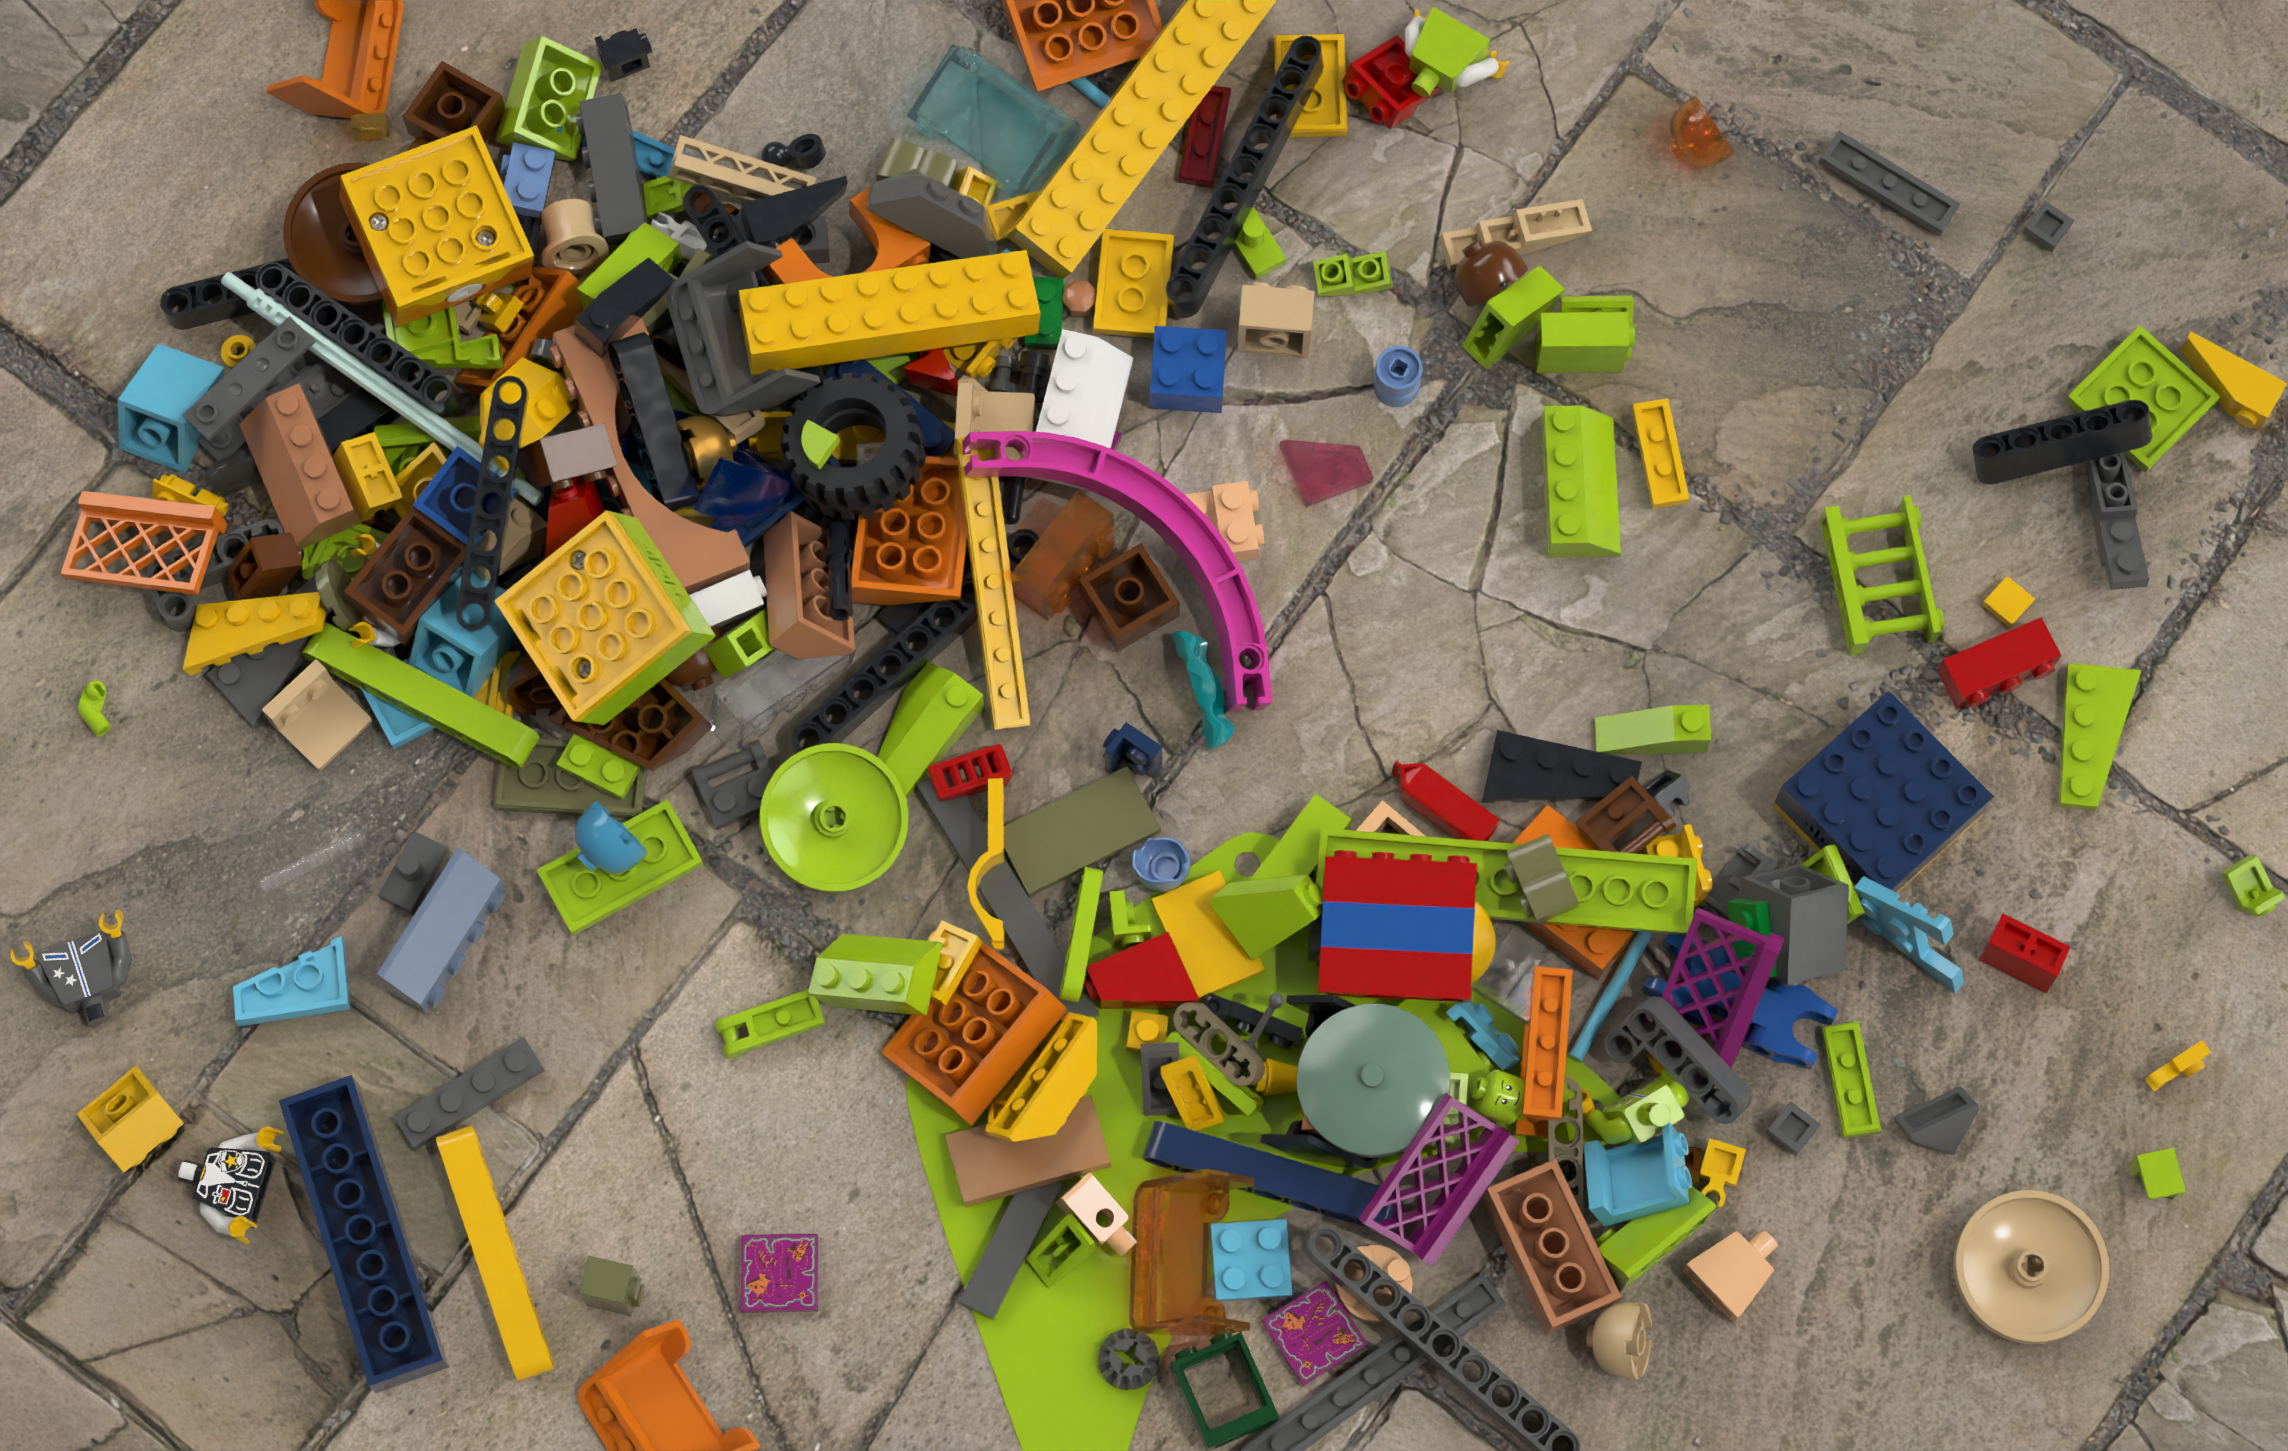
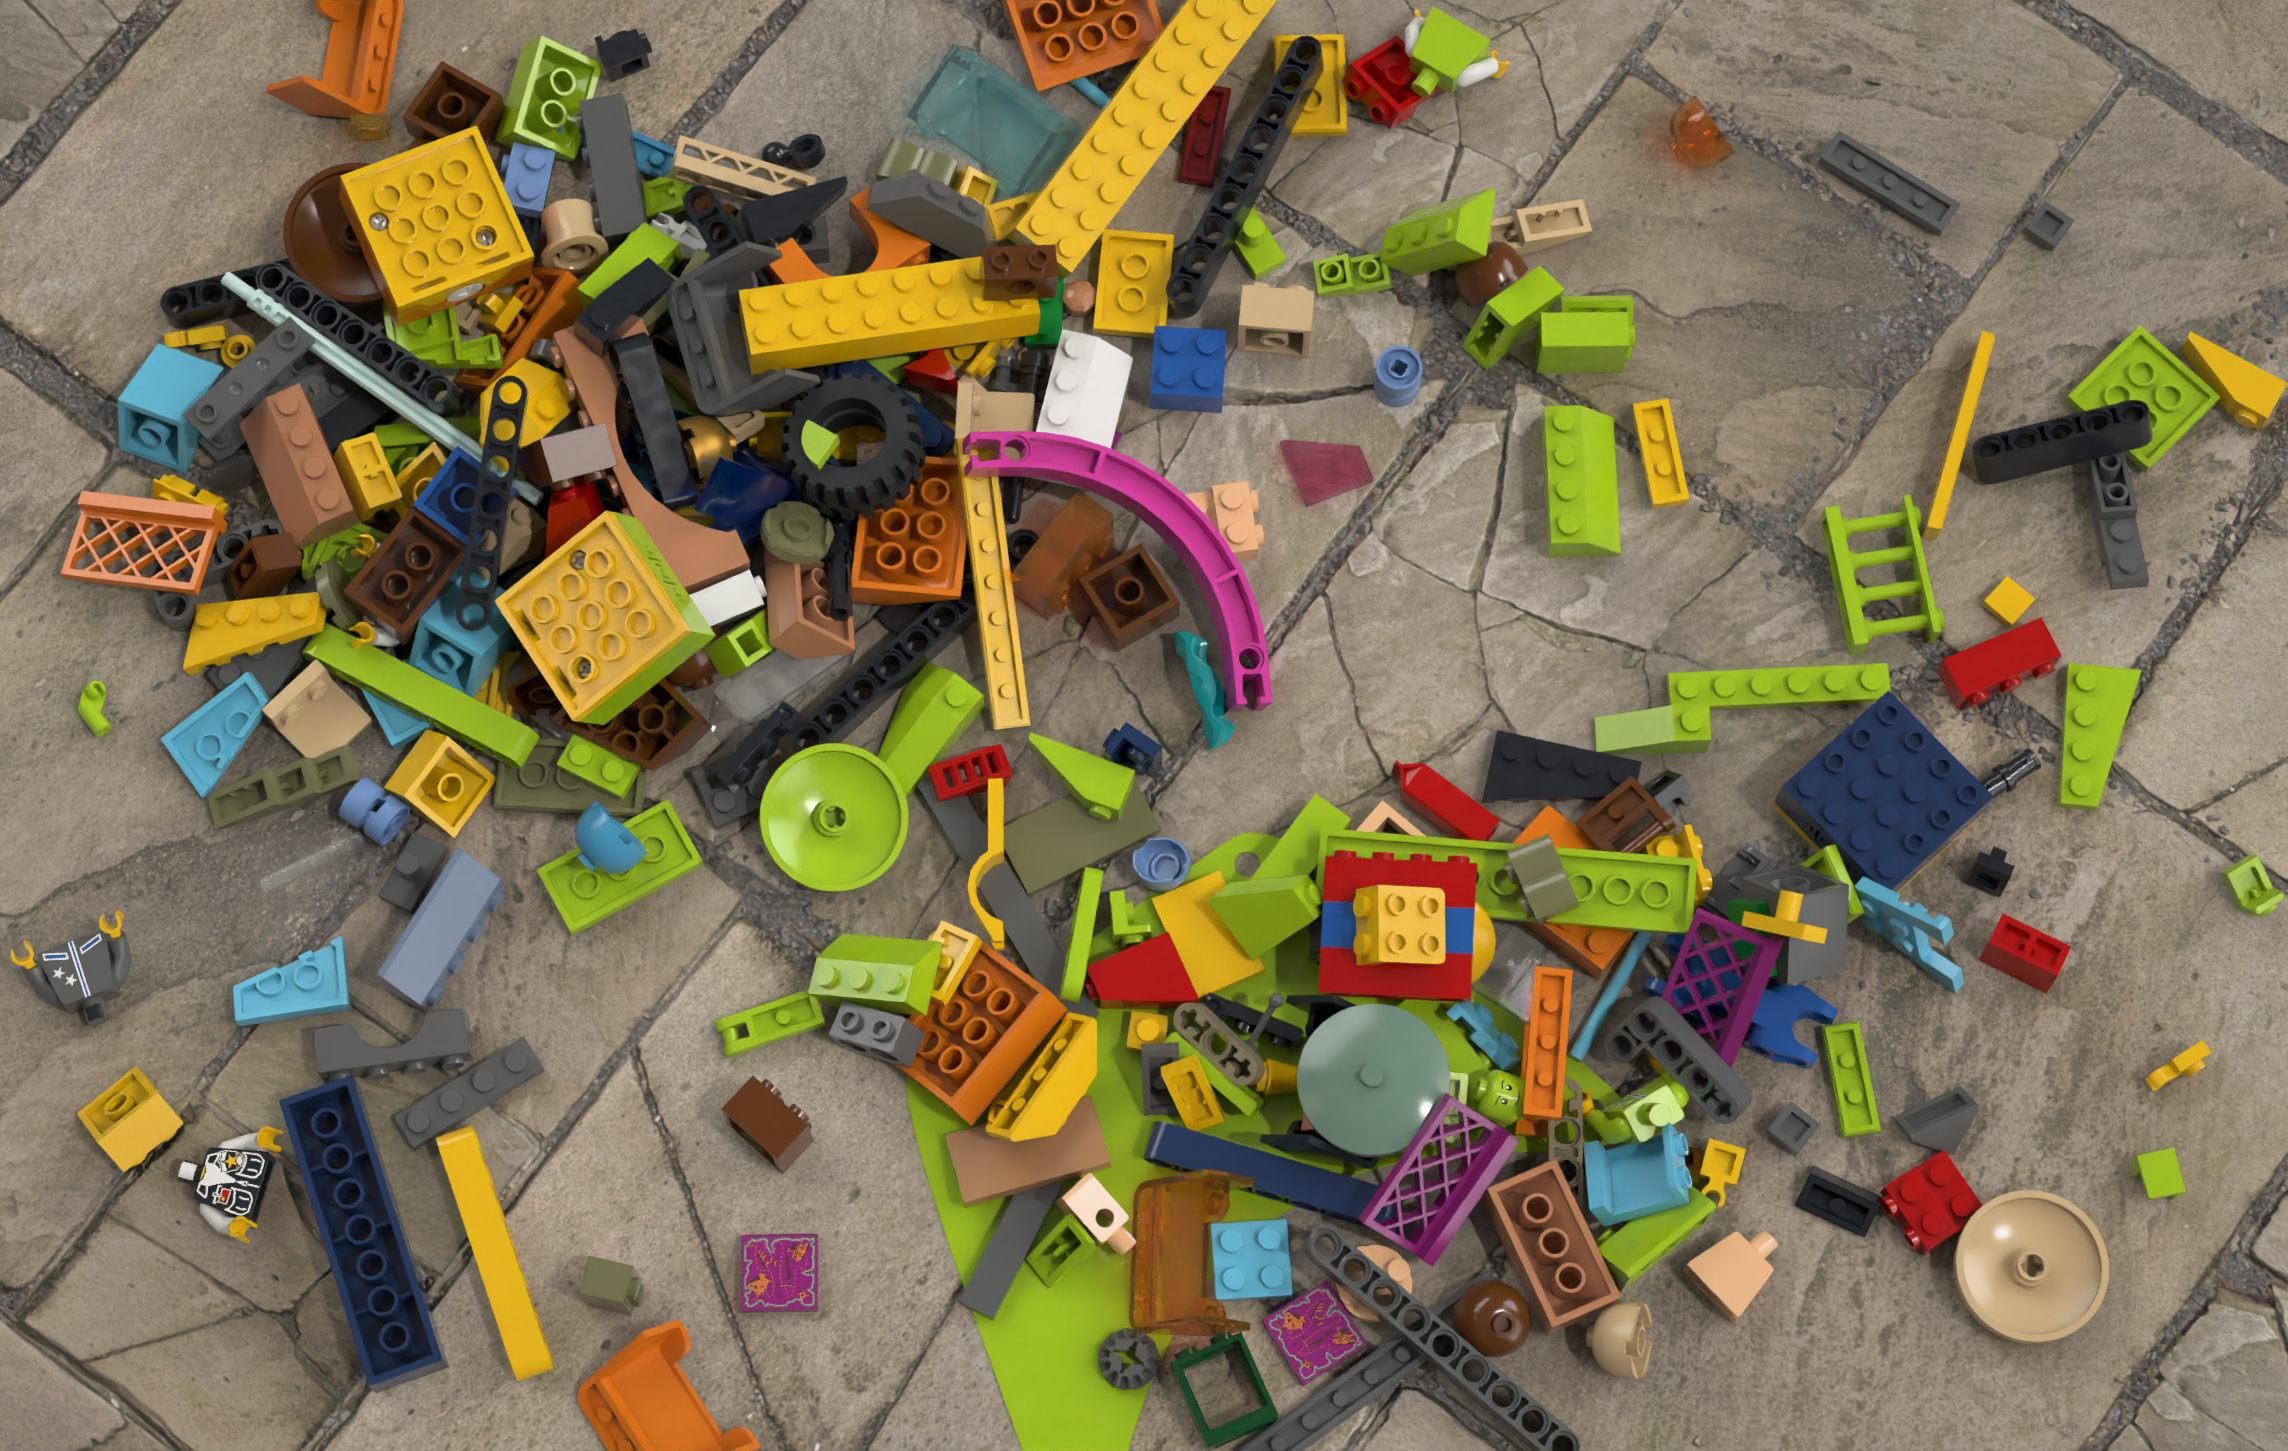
(208, 337): none -> yellow plate
(216, 732): none -> medium azure wing
(283, 788): none -> olive slope
(371, 809): none -> medium blue wheel
(440, 782): none -> yellow slope
(440, 1041): none -> dark grey arch
(758, 746): none -> black hinge
(768, 1124): none -> reddish brown brick
(796, 532): none -> olive tile
(876, 1034): none -> dark grey brick
(1019, 272): none -> reddish brown brick
(1092, 780): none -> lime slope
(1399, 925): none -> yellow bracket
(1440, 234): none -> lime slope
(1492, 1318): none -> reddish brown cylinder
(1780, 686): none -> lime plate
(1785, 920): none -> yellow tile
(1838, 1201): none -> black slope
(1930, 1202): none -> red plate
(1958, 436): none -> yellow tile
(1990, 872): none -> black tile
(2006, 776): none -> black pin

